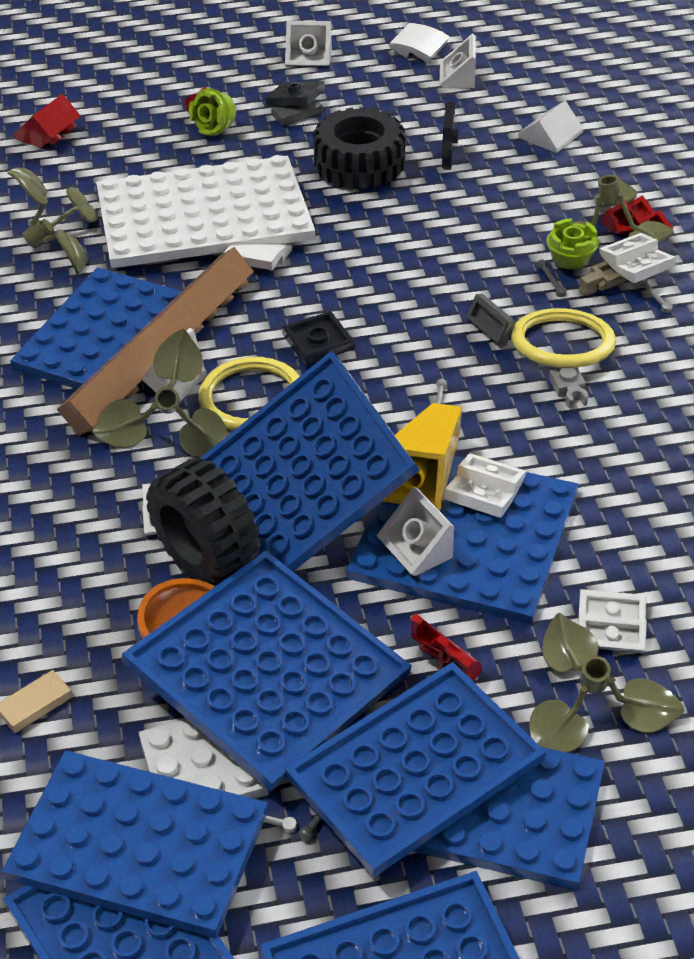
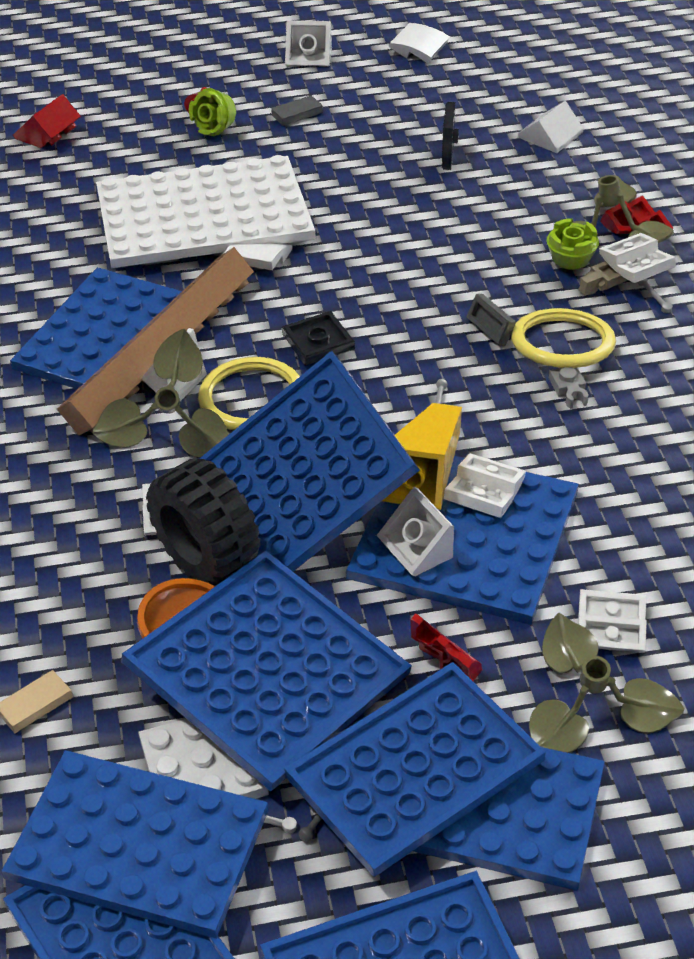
(41, 230): olive plant -> none
(295, 93): black plate -> none
(359, 148): black tyre -> none
(458, 67): white slope -> none
(560, 291): dark grey hinge -> none

